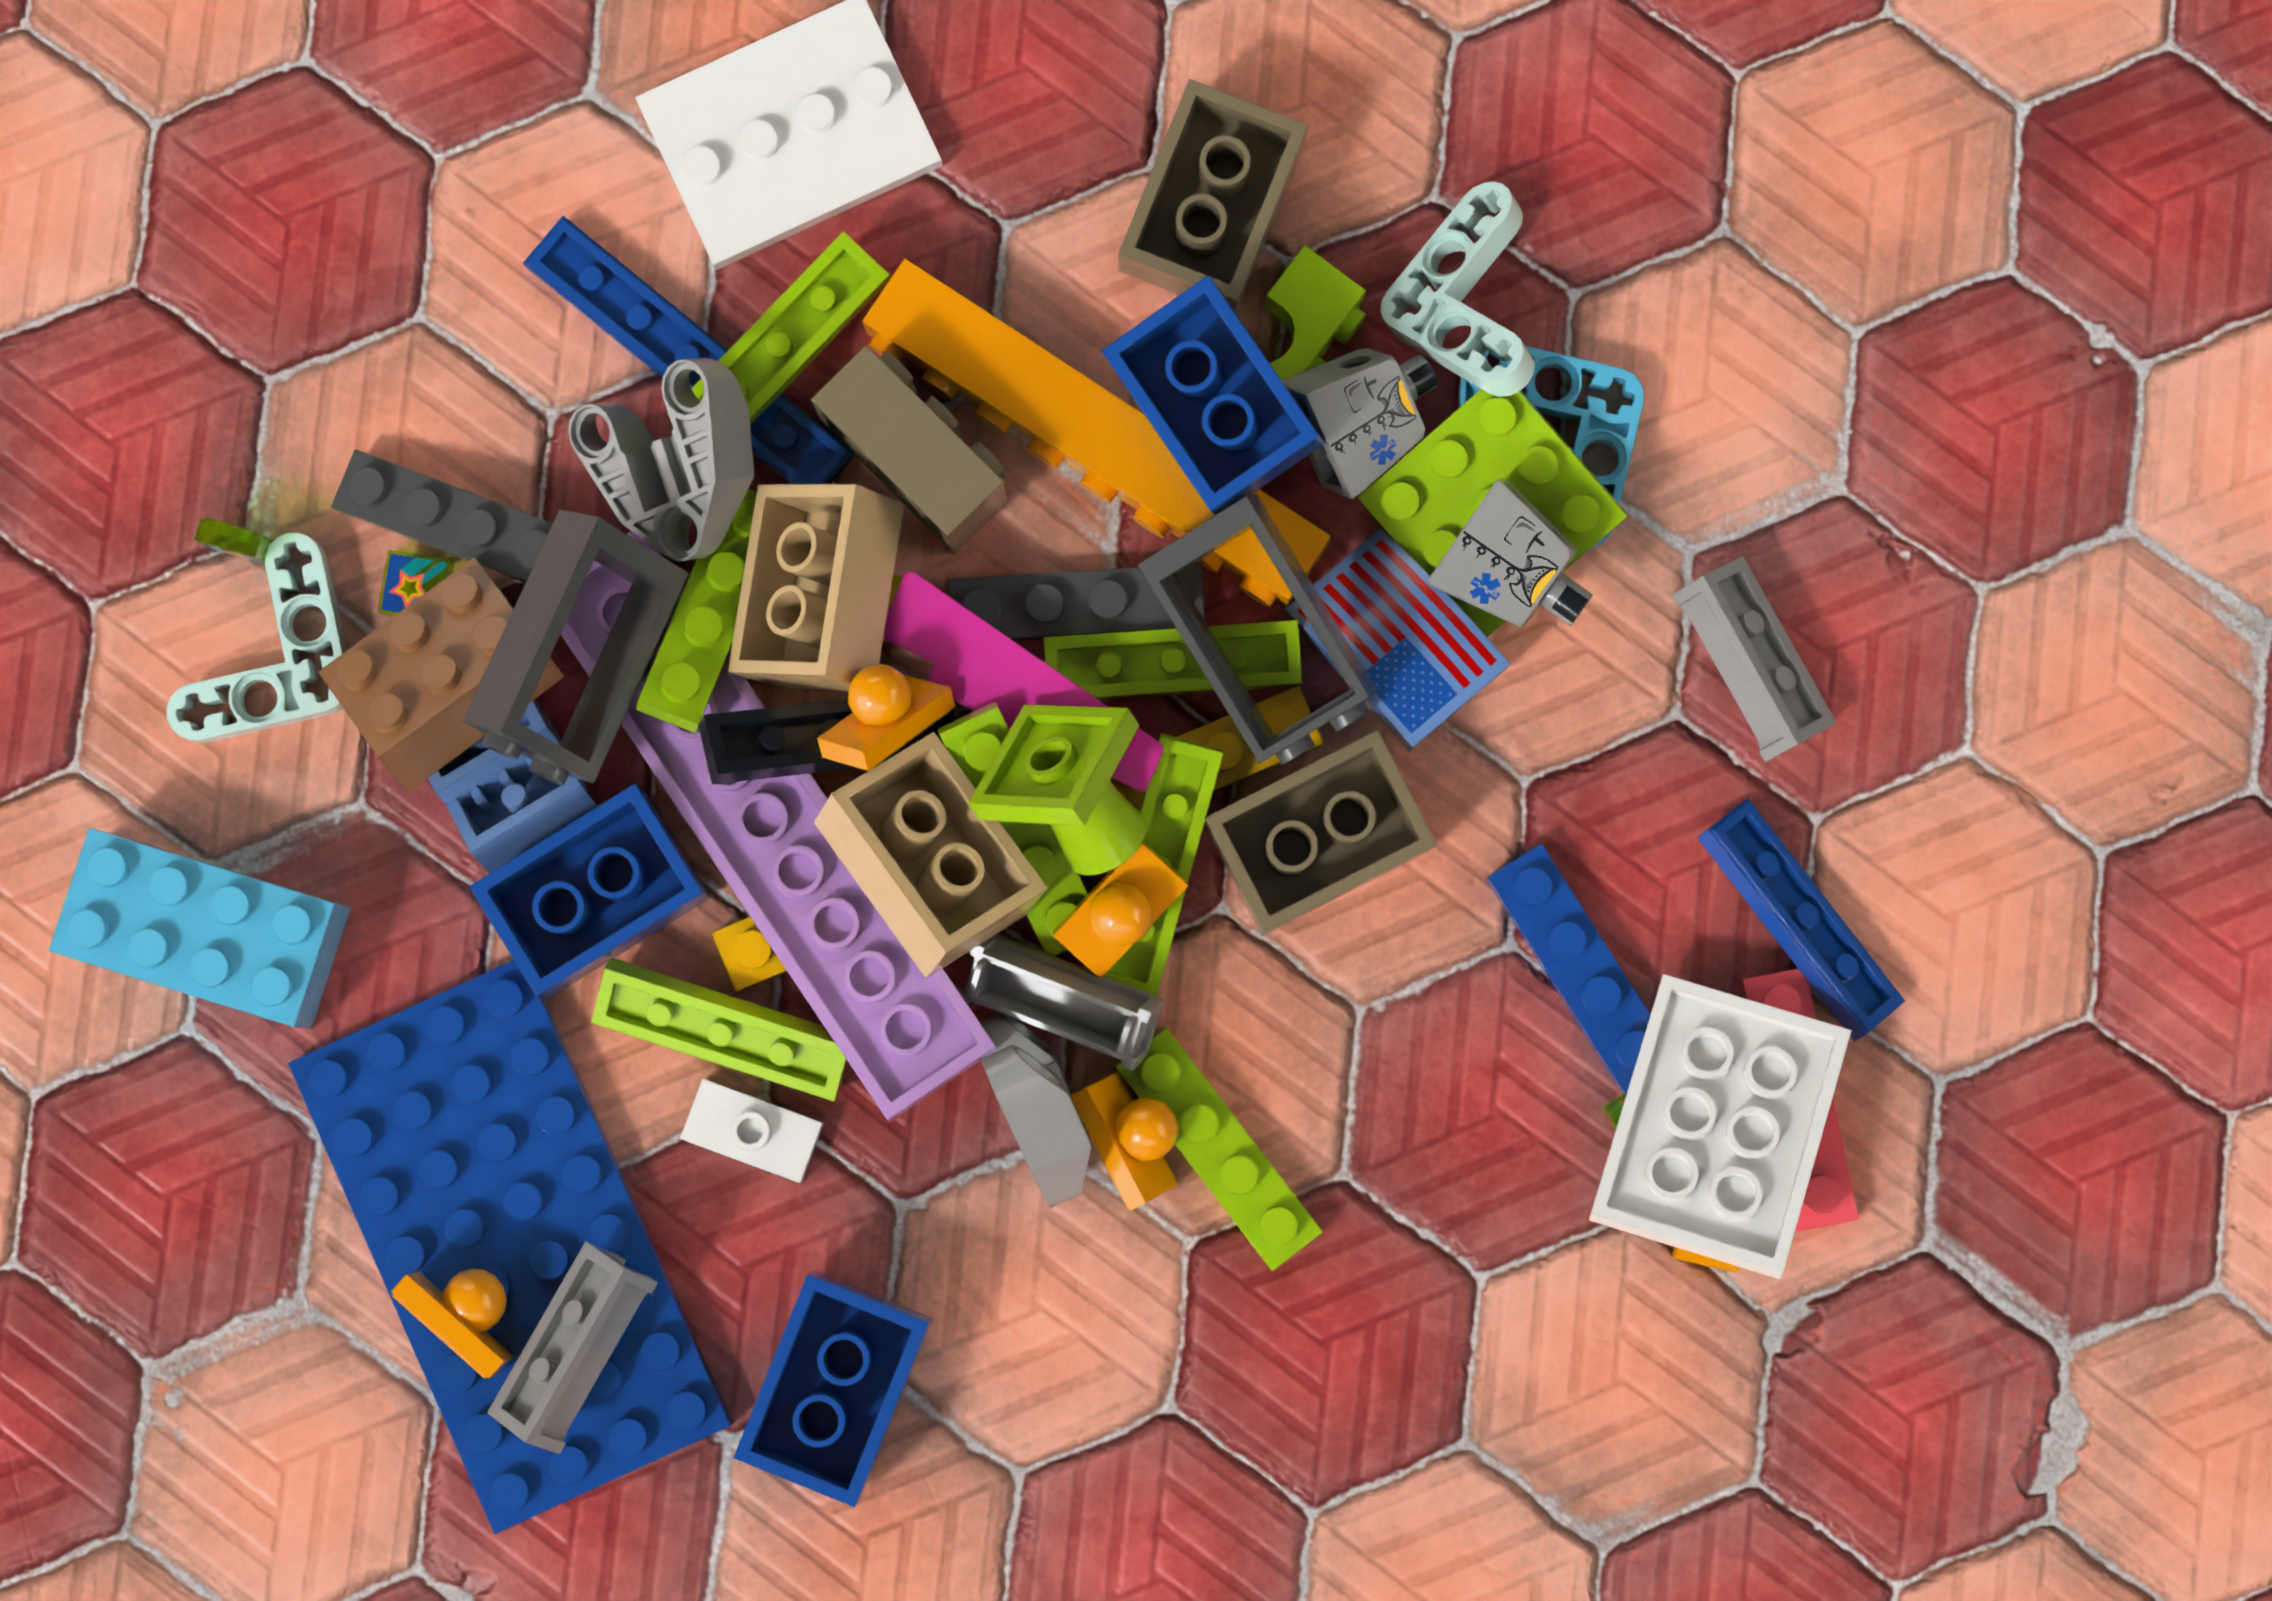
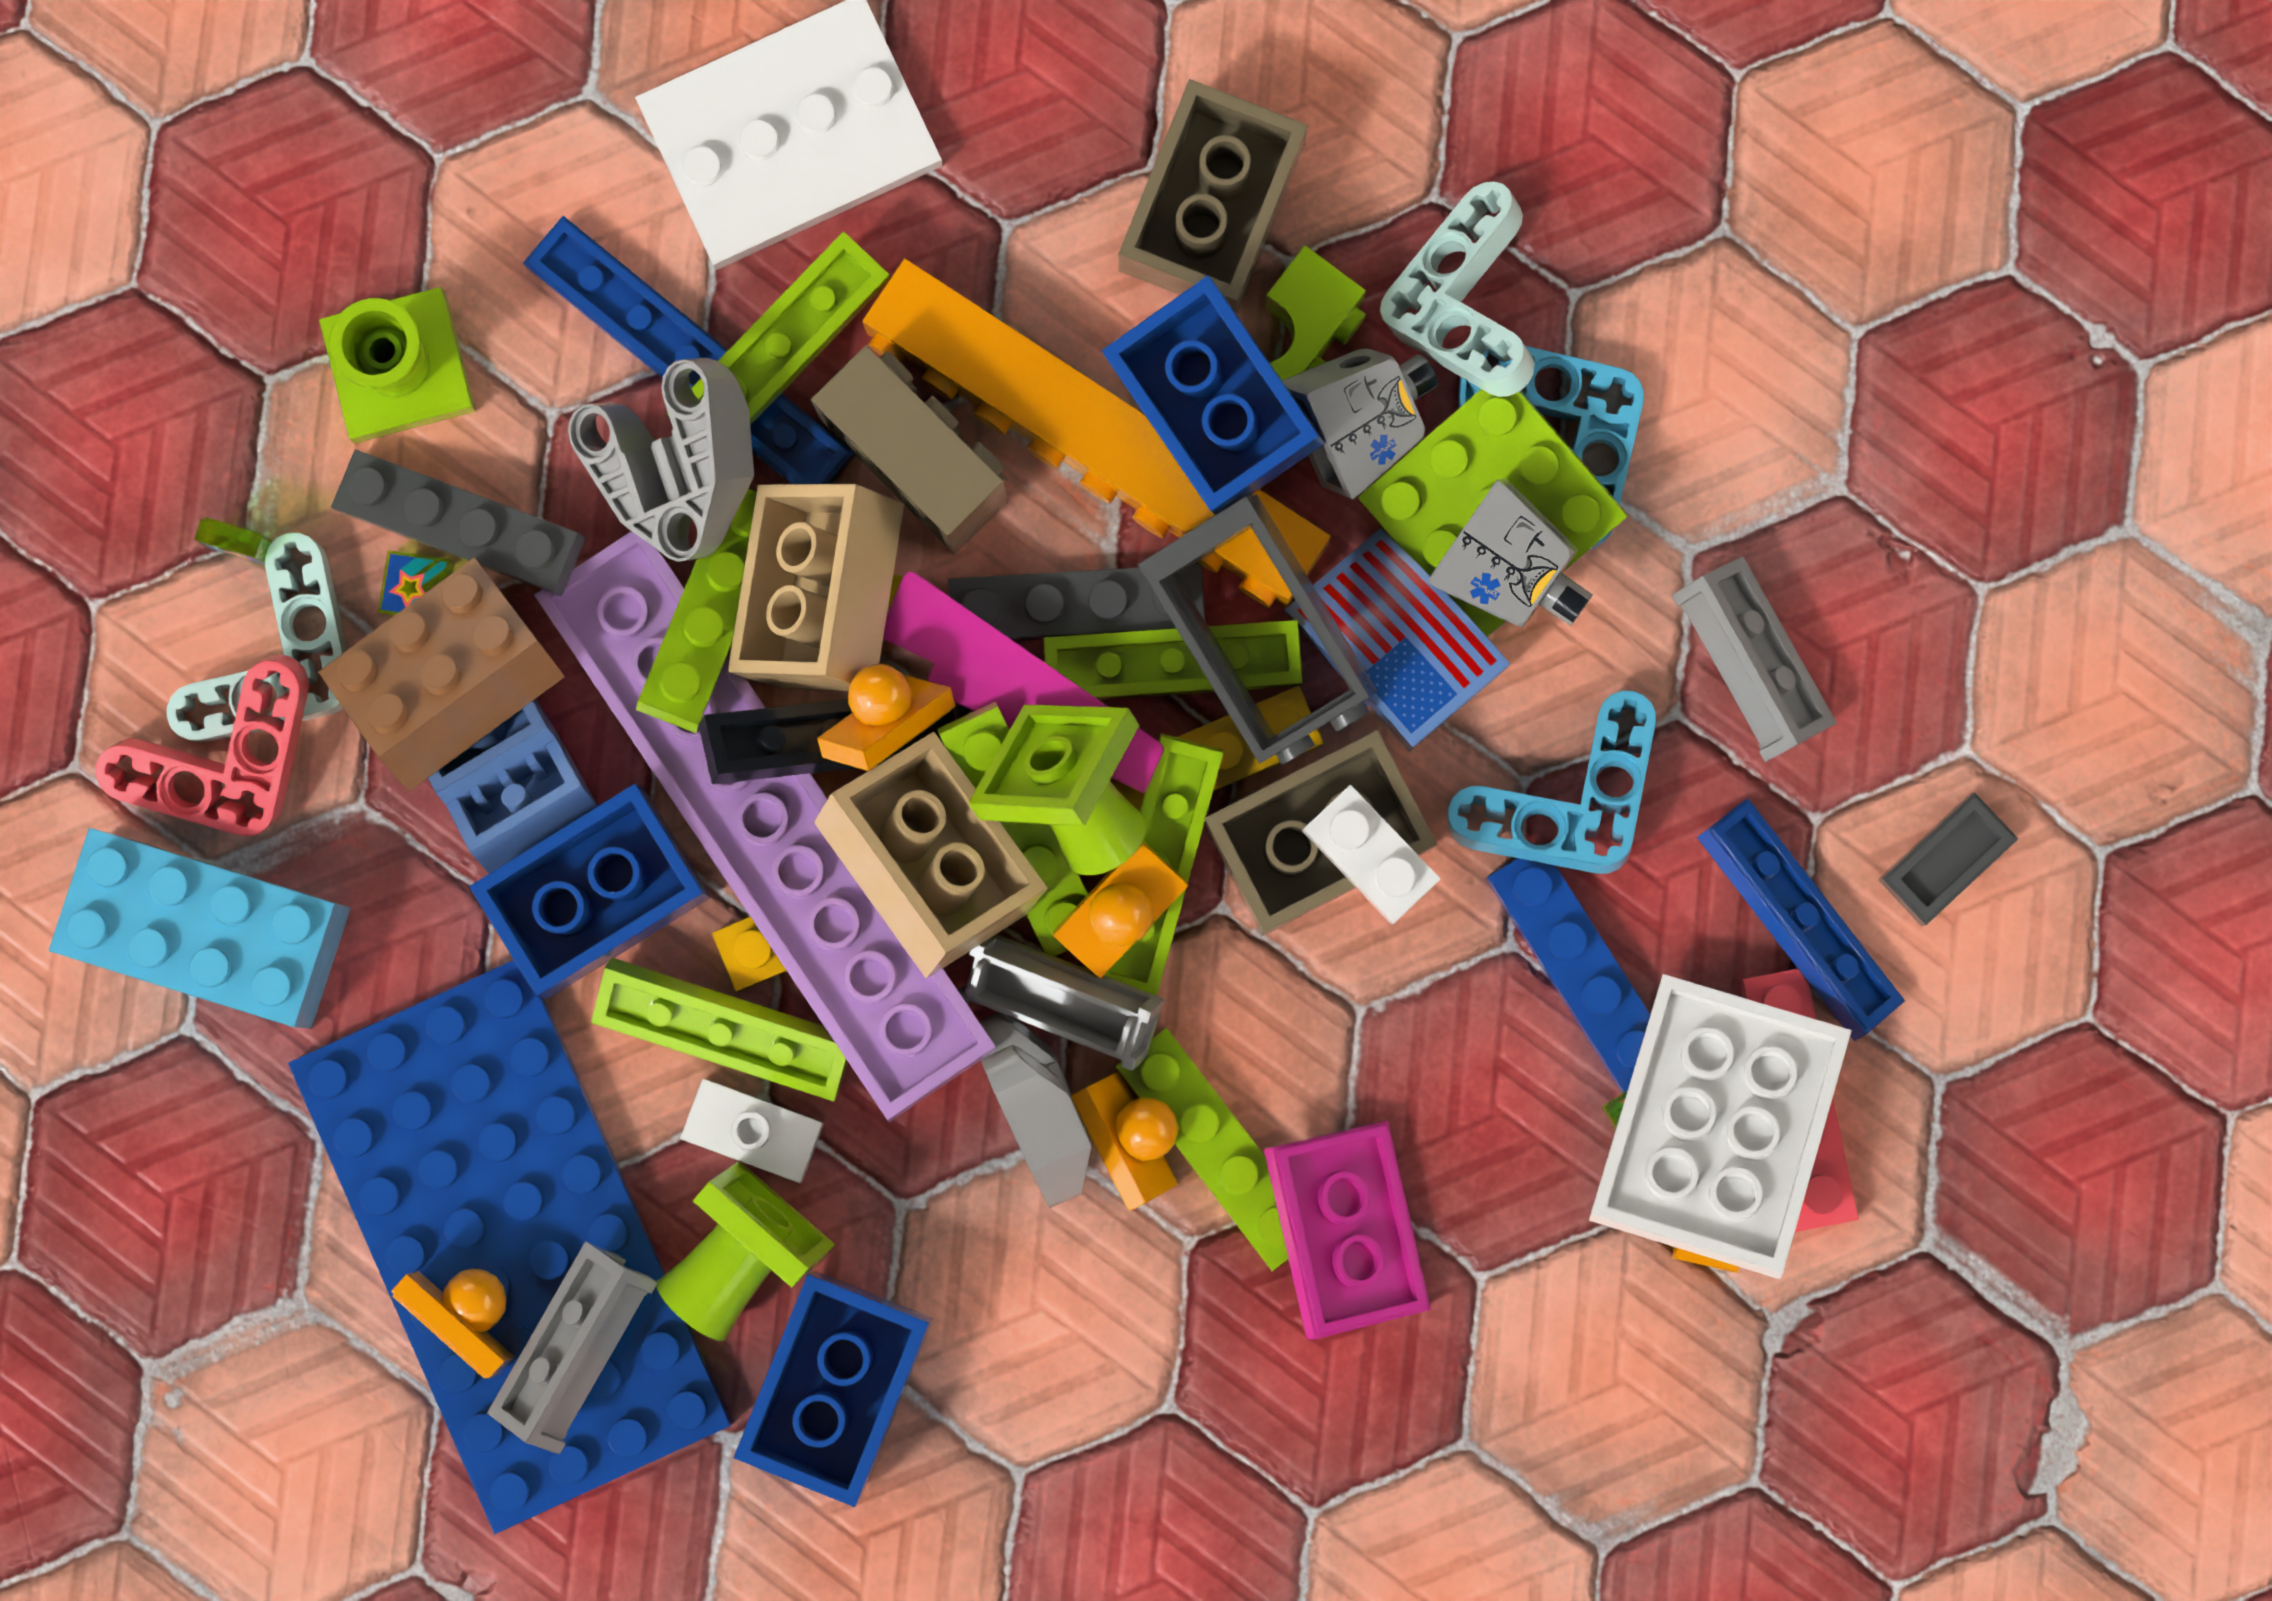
(242, 770): none -> coral beam
(420, 382): none -> lime plant
(535, 628): dark grey window -> none
(752, 1238): none -> lime plant
(1347, 1230): none -> dark pink tile
(1371, 854): none -> white plate
(1573, 820): none -> medium azure beam
(1948, 859): none -> dark grey tile

